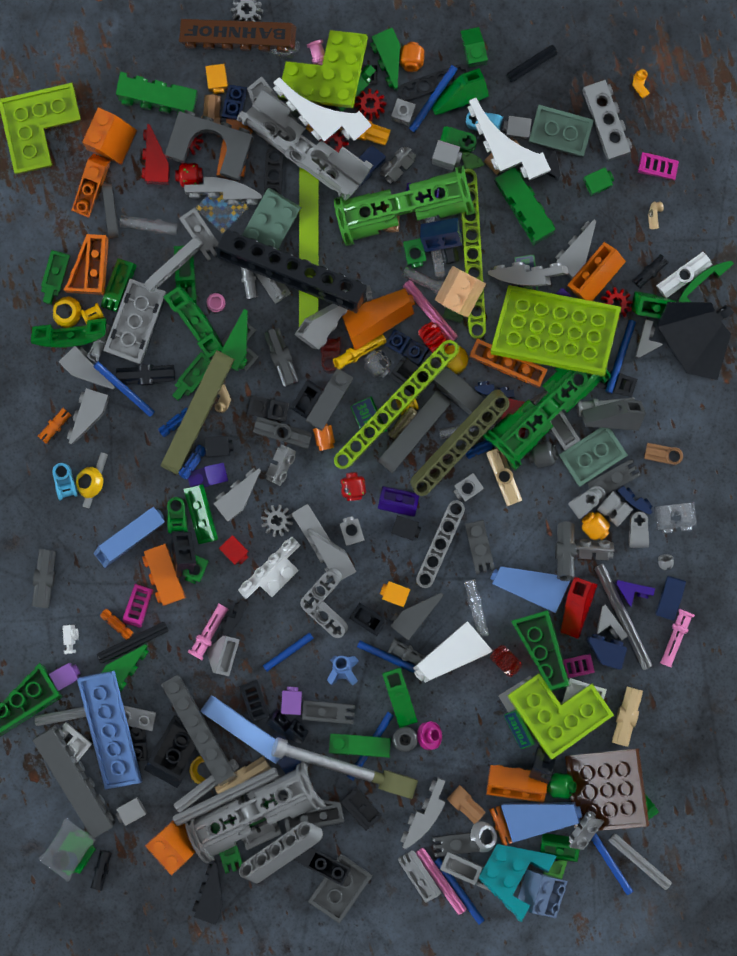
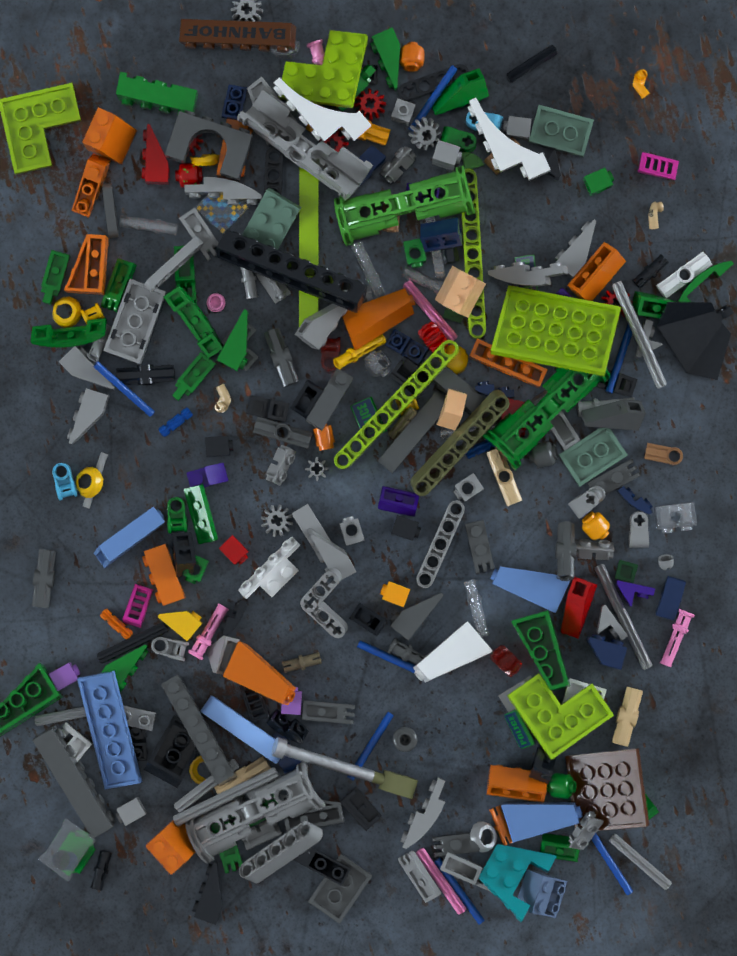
(54, 425): orange pin -> none
(70, 636): white plate -> none
(171, 648): none -> light grey piece
(182, 622): none -> yellow slope
(192, 462): blue axle -> none
(197, 412): olive beam -> none
(205, 160): none -> yellow piece
(212, 107): medium nougat piece -> none
(216, 78): light orange brick -> none
(235, 500): light grey slope -> none
(255, 673): none -> orange slope
(287, 652): blue bar -> none
(301, 662): none -> dark tan pin
(312, 465): none -> light grey gear
(343, 669): medium blue rock -> none
(353, 486): red head -> none
(359, 745): green slope -> none
(368, 269): none -> clear pin
(399, 697): green slope -> none
(422, 140): none -> light grey gear
(429, 735): dark pink plate -> none
(452, 409): none -> light nougat slope
(463, 801): medium nougat piece -> none
(474, 47): green slope -> none
(525, 206): green wedge -> none
(557, 869): bright green tile -> none
(587, 657): dark pink slope -> none
(592, 94): light grey brick -> none
(615, 508): light grey wheel -> none
(626, 571): none -> dark green plate
(639, 334): none -> light grey axle

